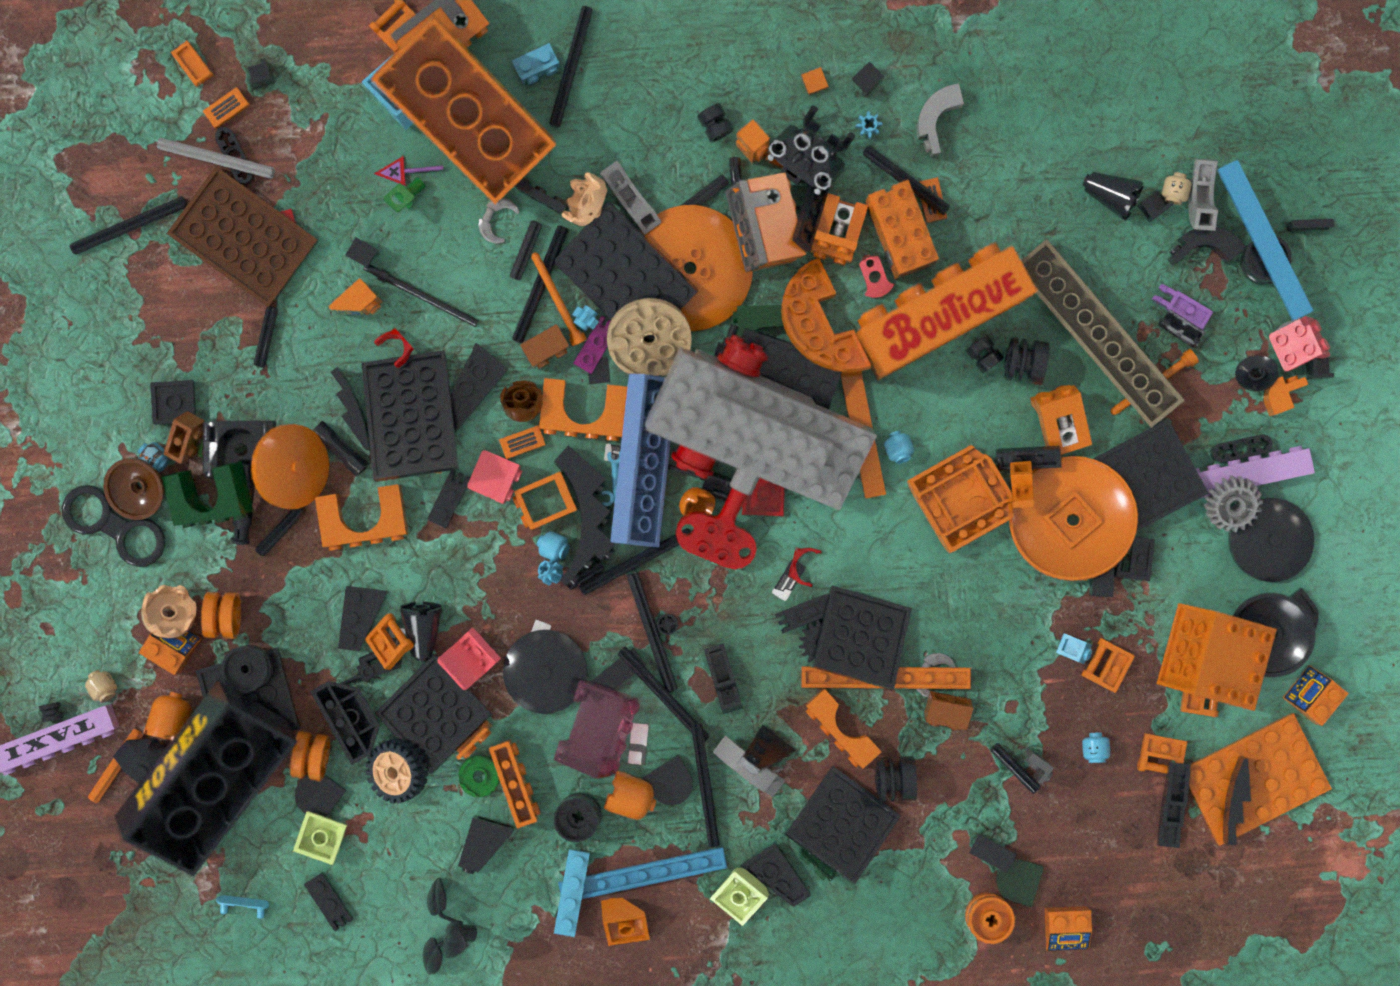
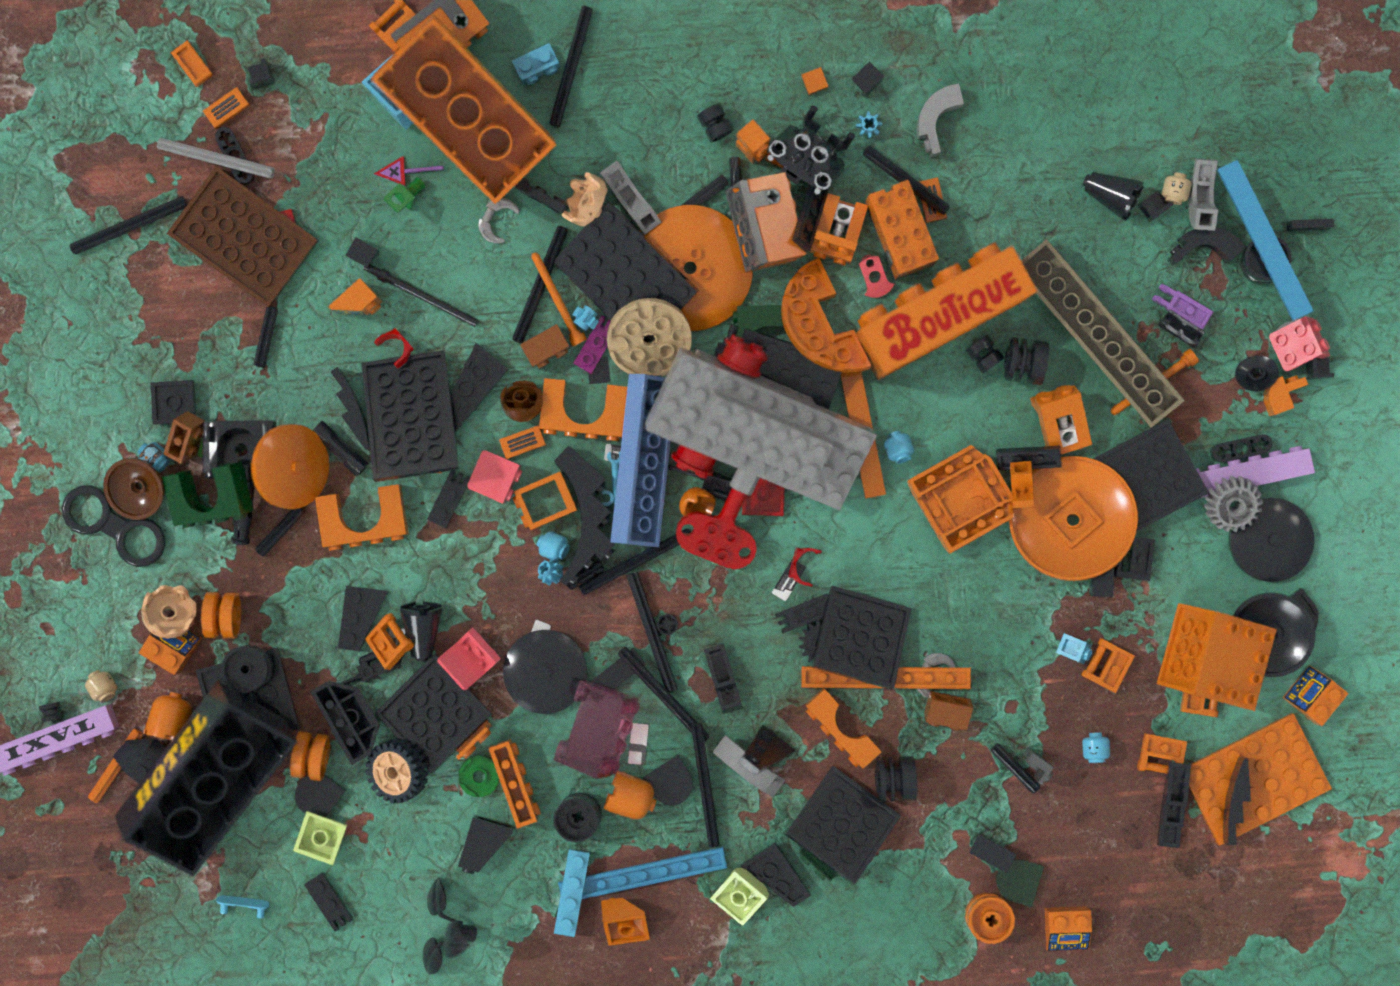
(525, 250): black axle -> none

